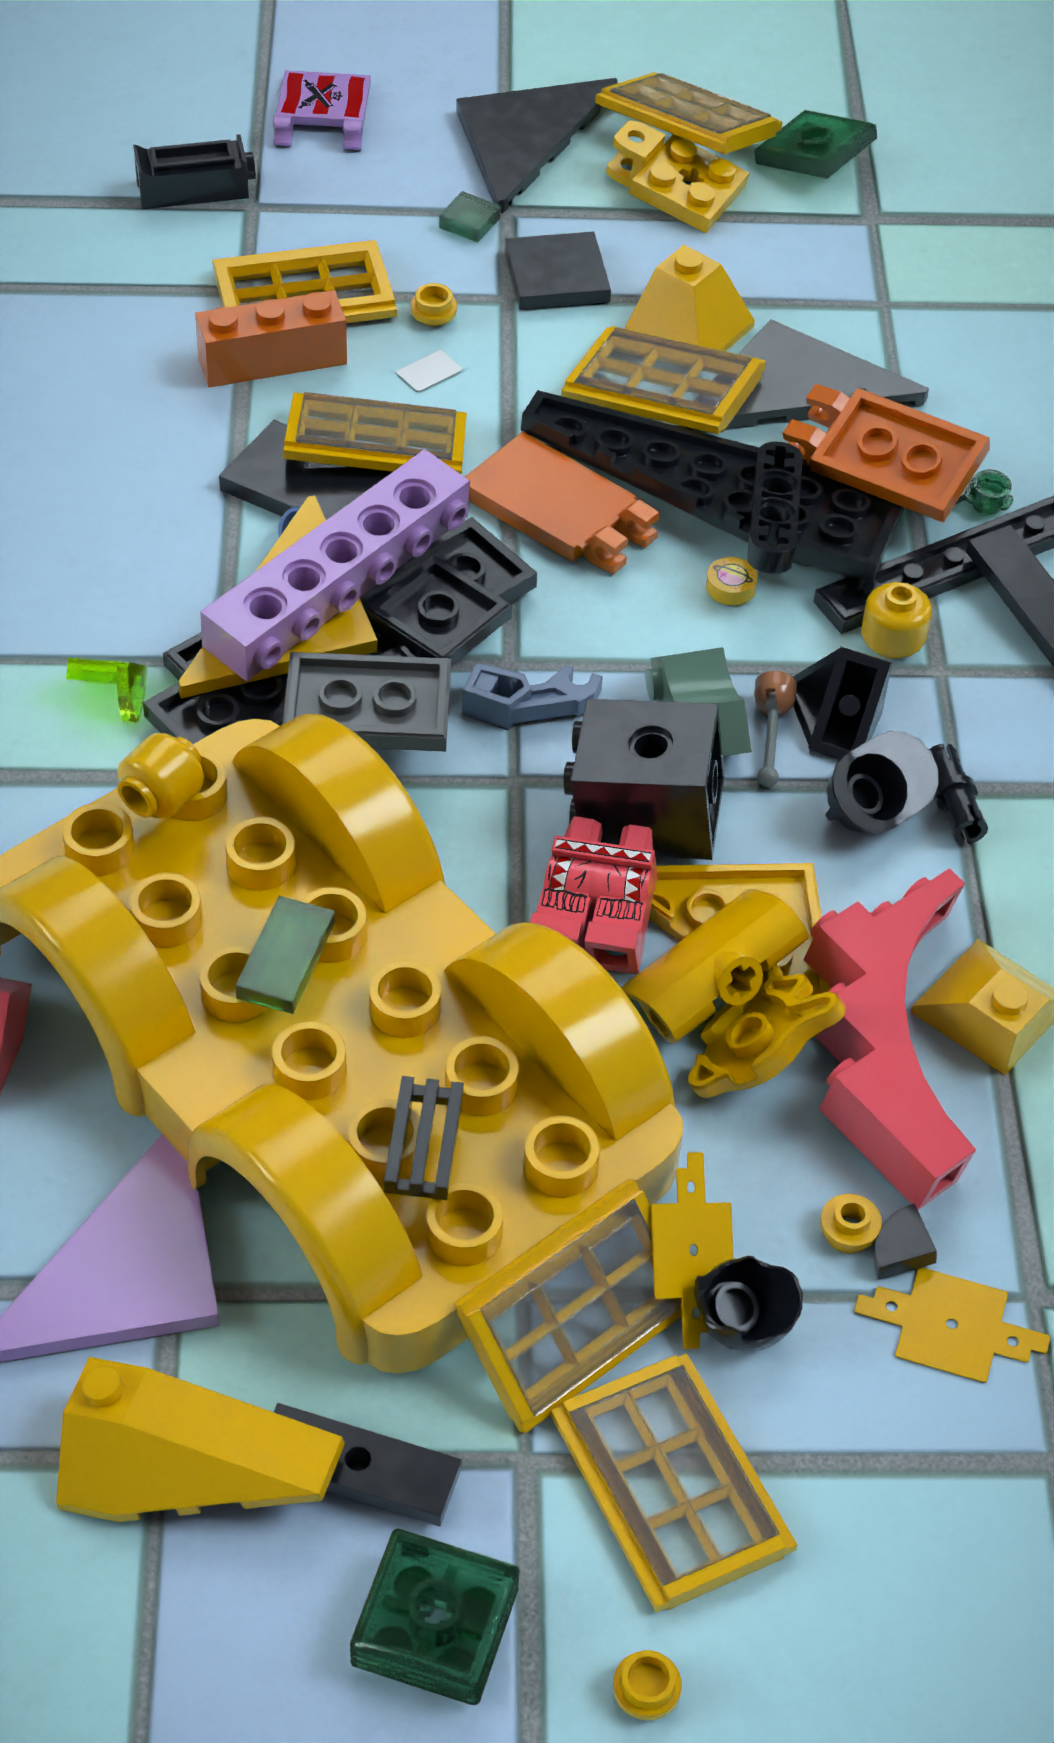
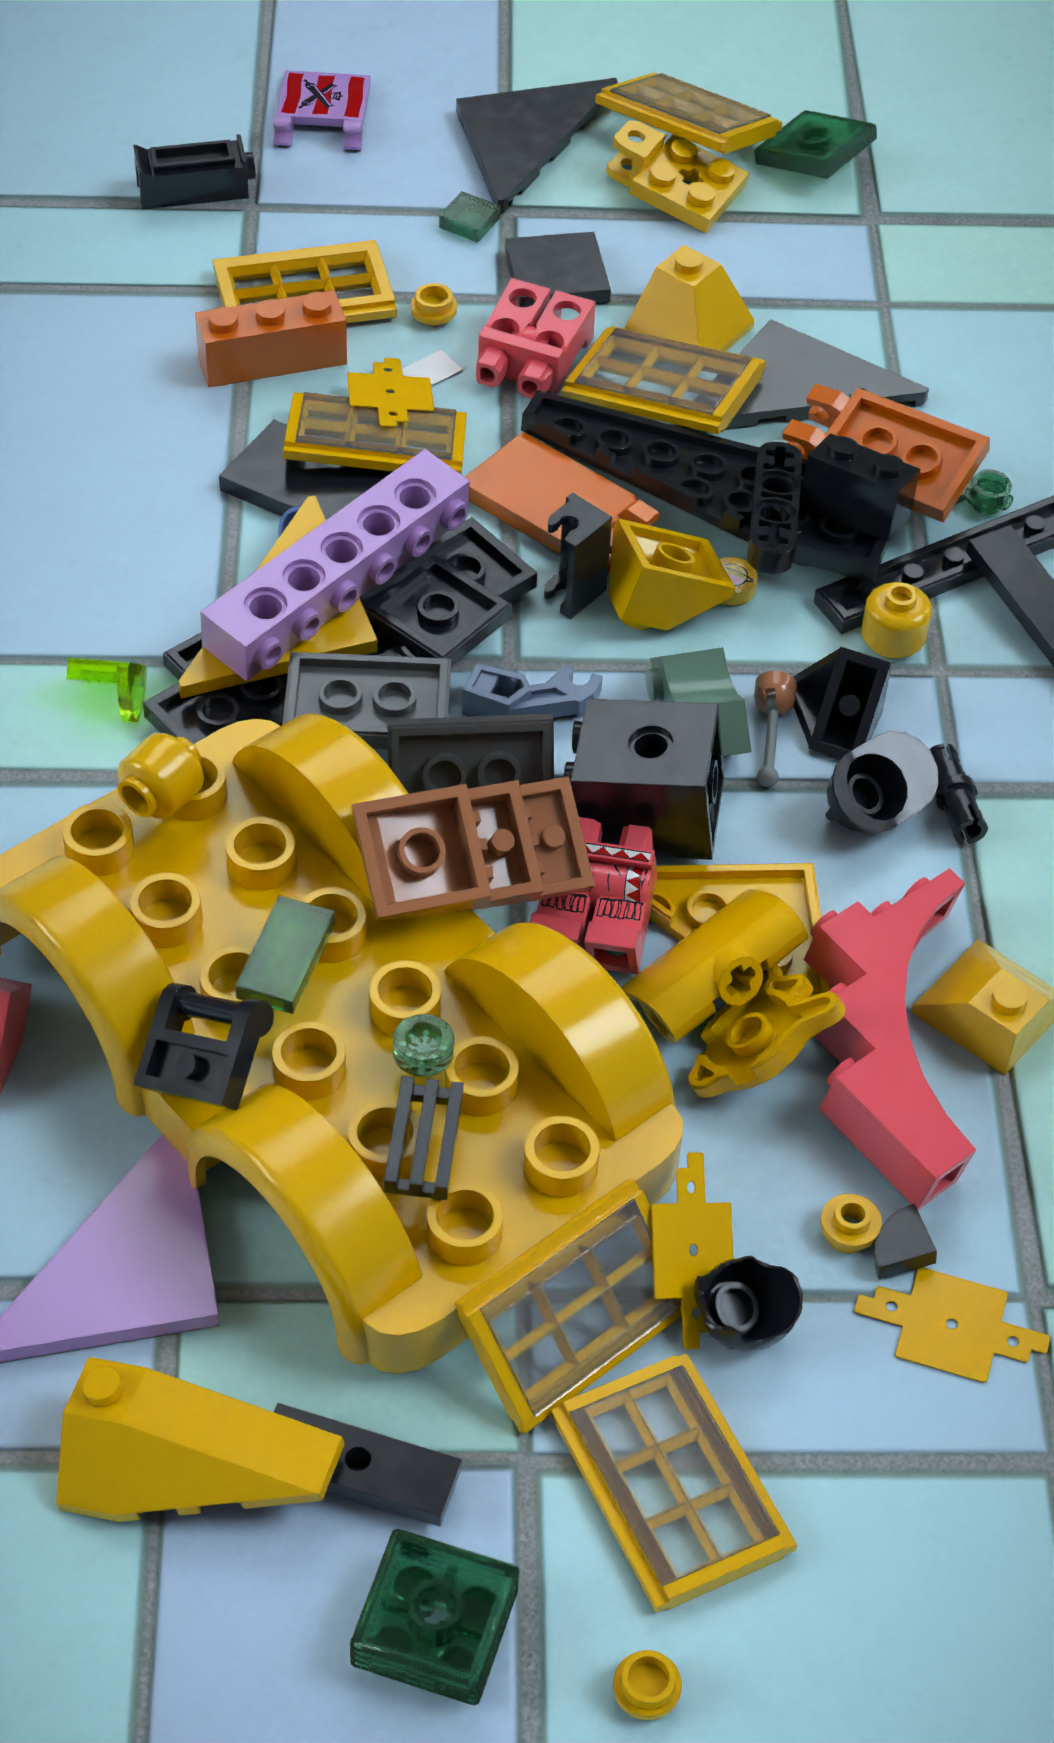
(198, 1065): none -> black plate
(408, 394): none -> yellow piece
(423, 1045): none -> clear green tile
(471, 750): none -> dark grey tile
(472, 847): none -> nougat slope
(533, 341): none -> coral hips
(582, 554): none -> black hinge
(663, 576): none -> yellow slope
(859, 486): none -> black brick

